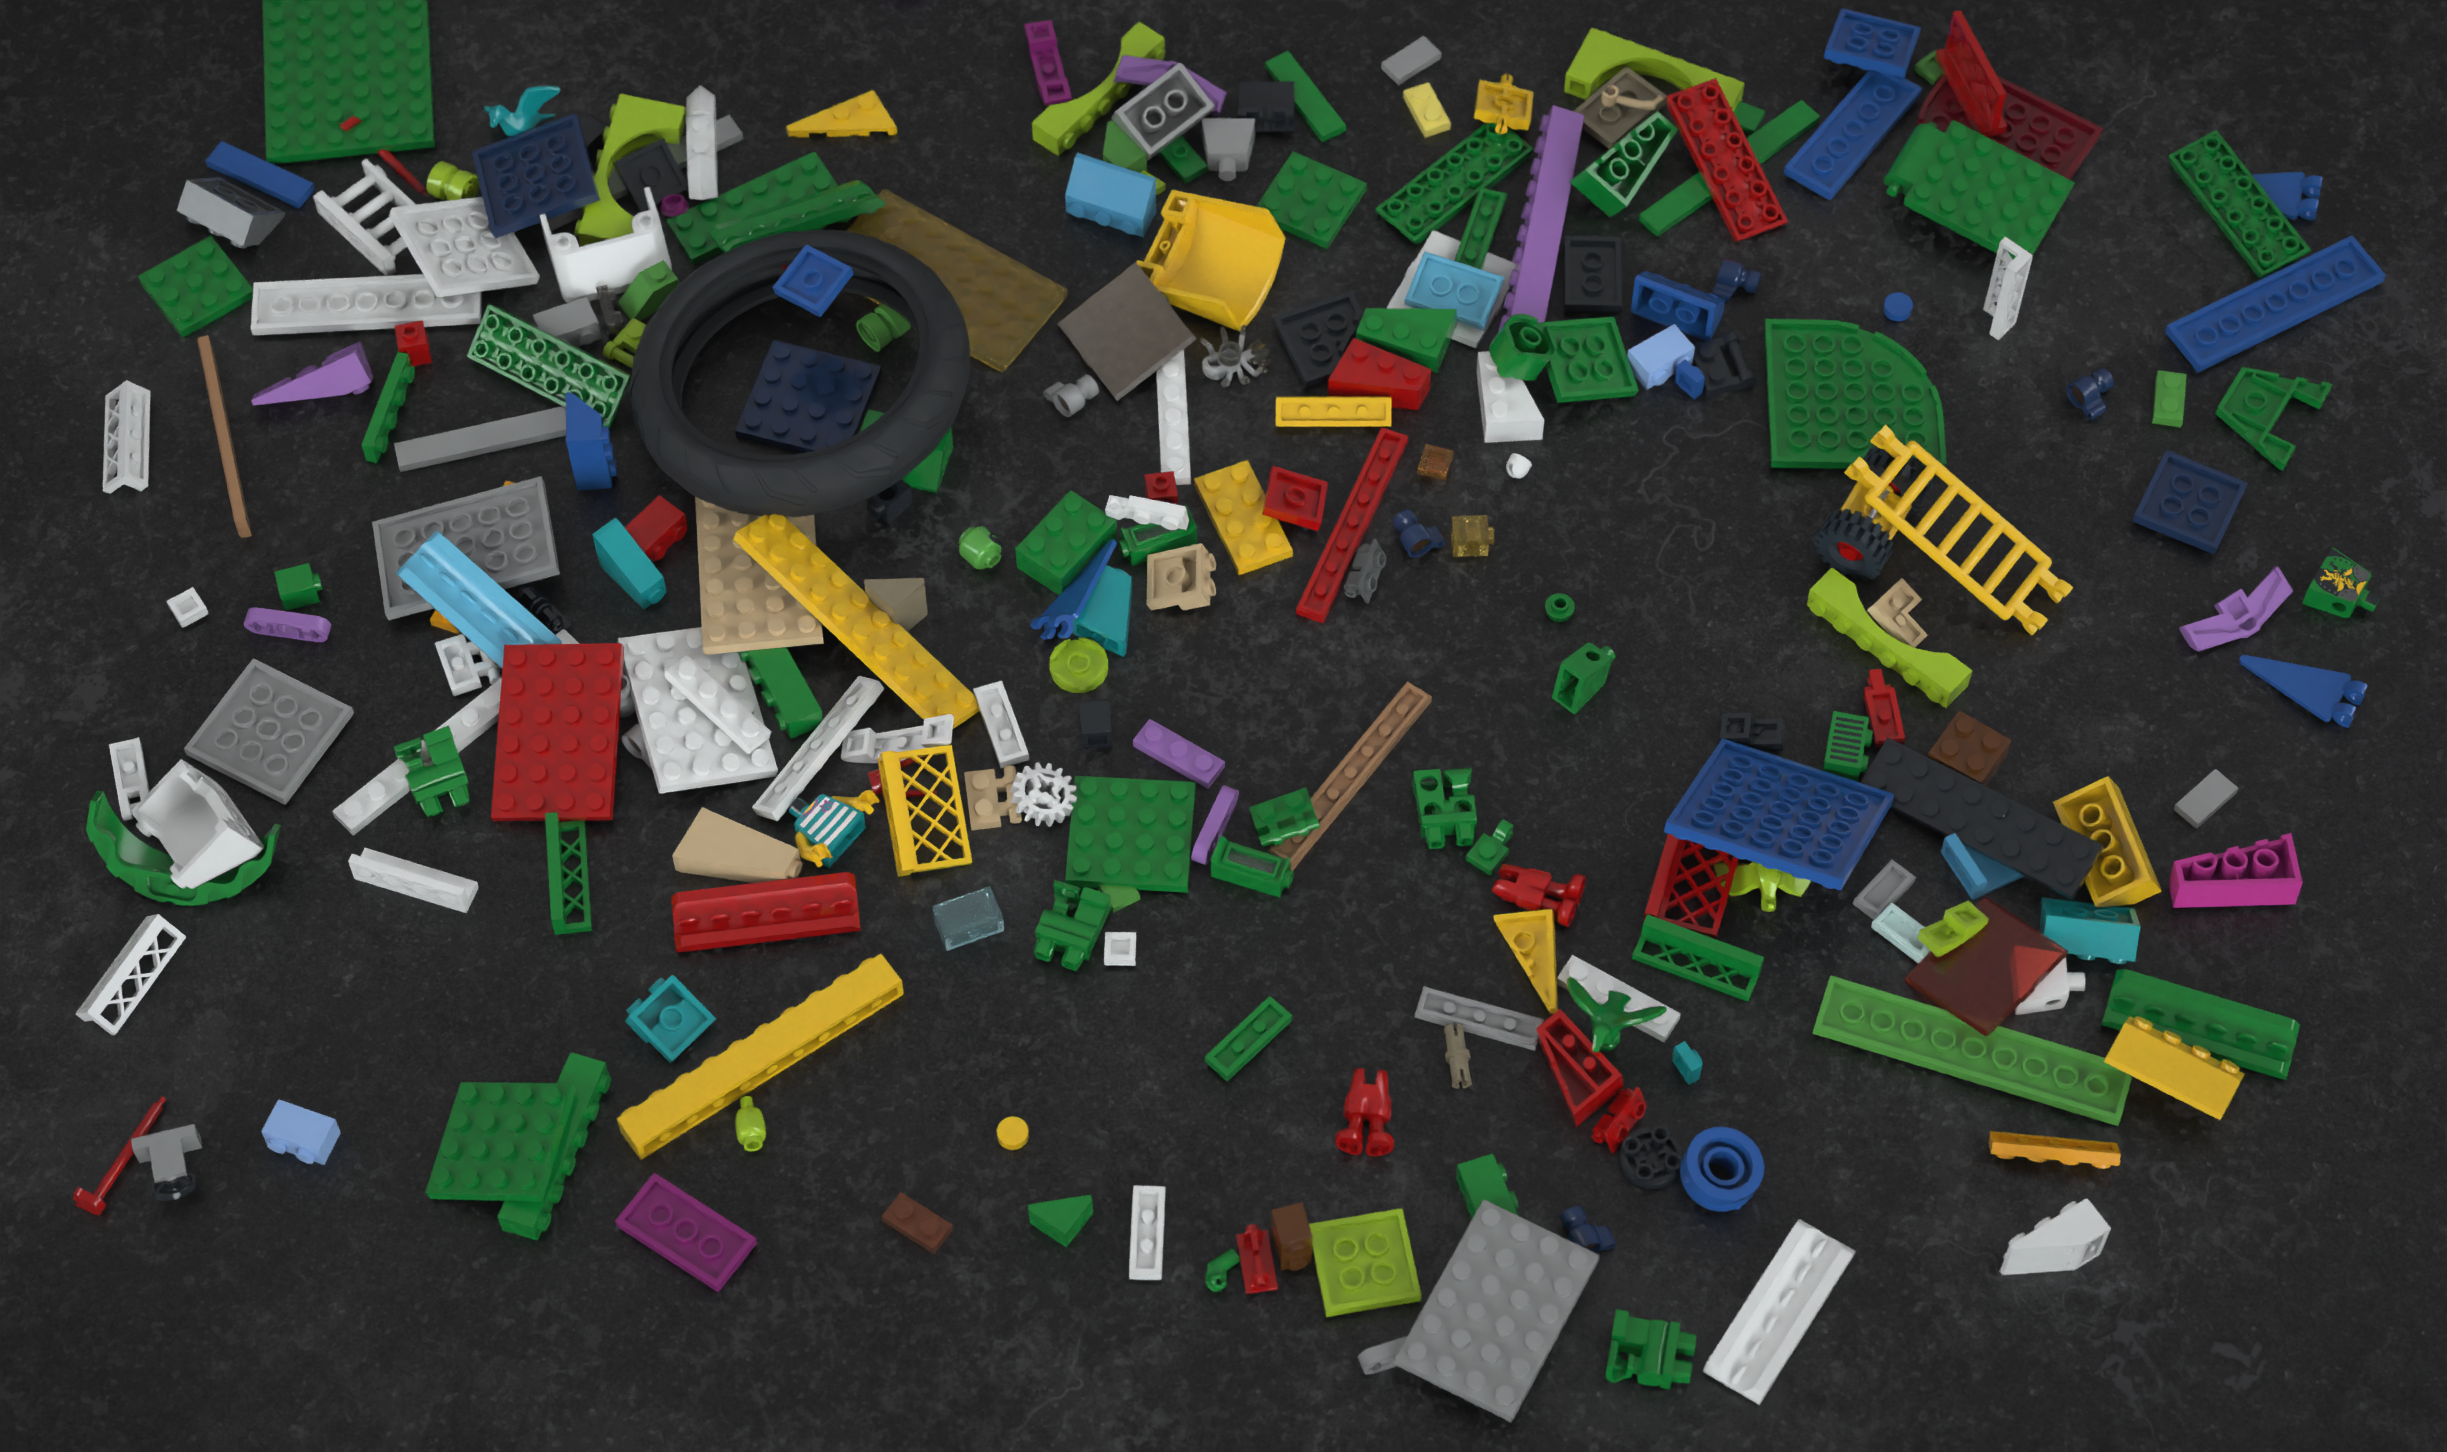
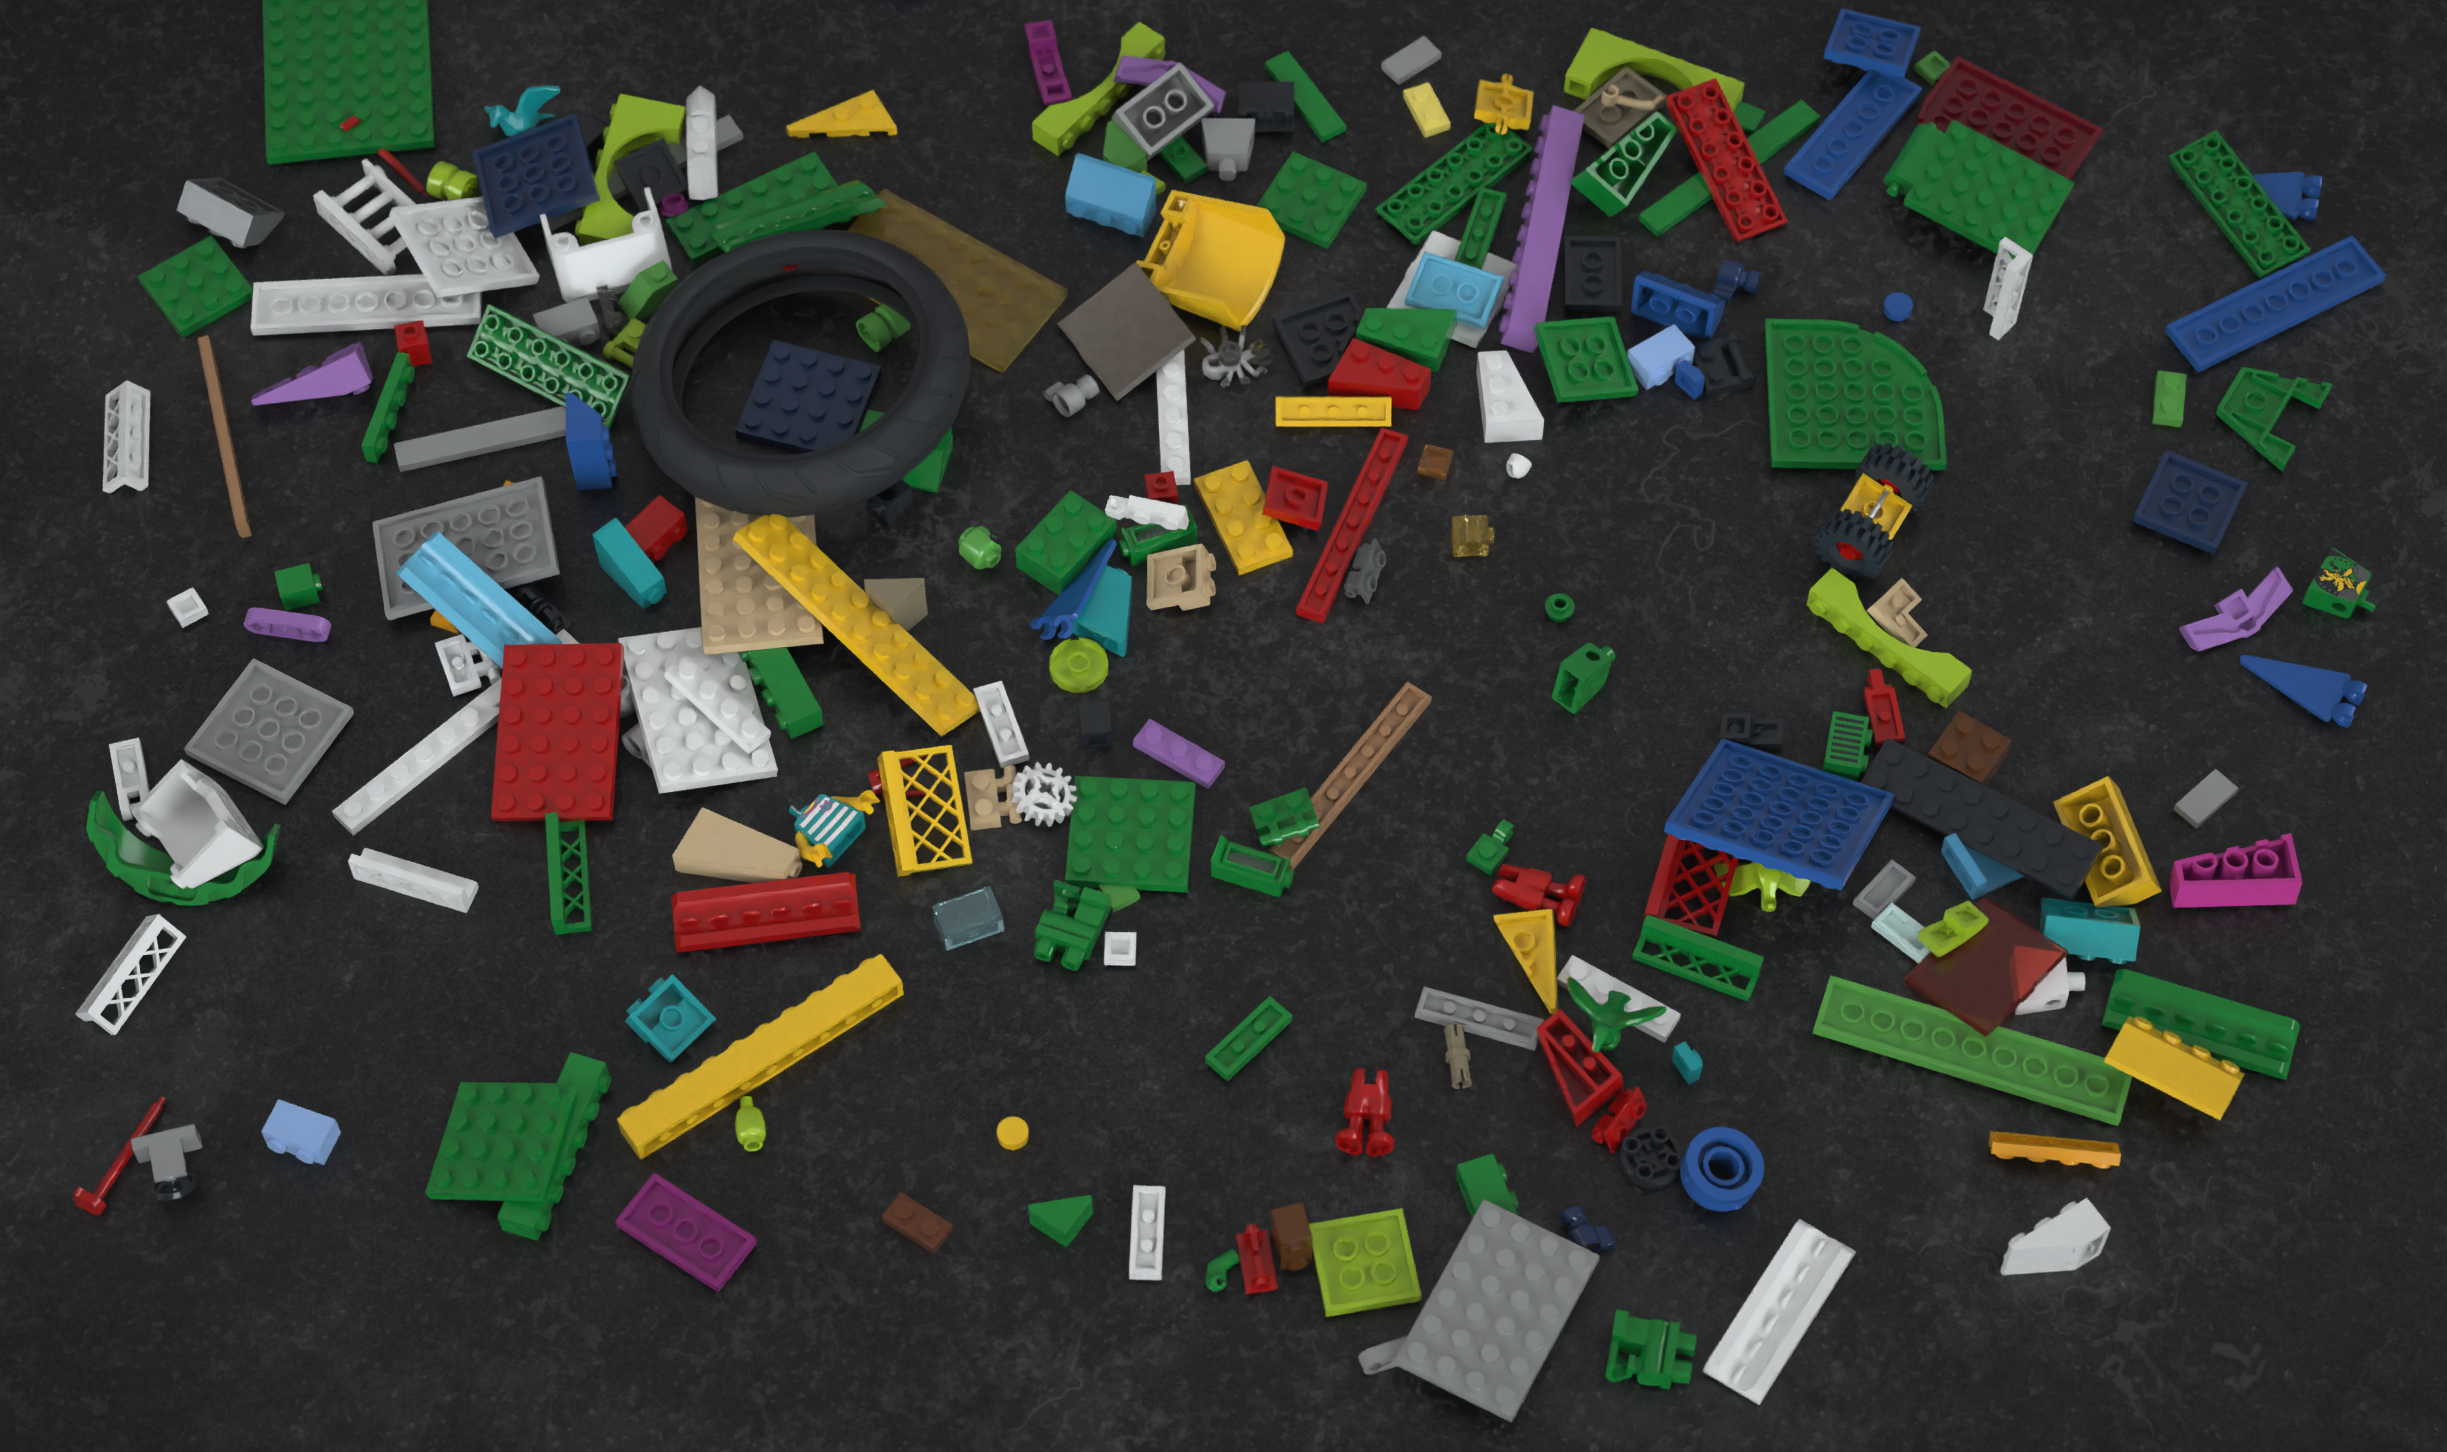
(260, 174): blue tile -> none
(436, 780): green hips -> none
(813, 280): blue plate -> none
(818, 748): white plate -> none
(866, 745): white slope -> none
(1215, 825): medium lavender beam -> none
(1416, 537): dark blue piece -> none
(1441, 815): green hips -> none
(1522, 348): green brick -> none
(1972, 78): red fence -> none
(2040, 574): yellow bar -> none
(2086, 390): dark blue piece -> none

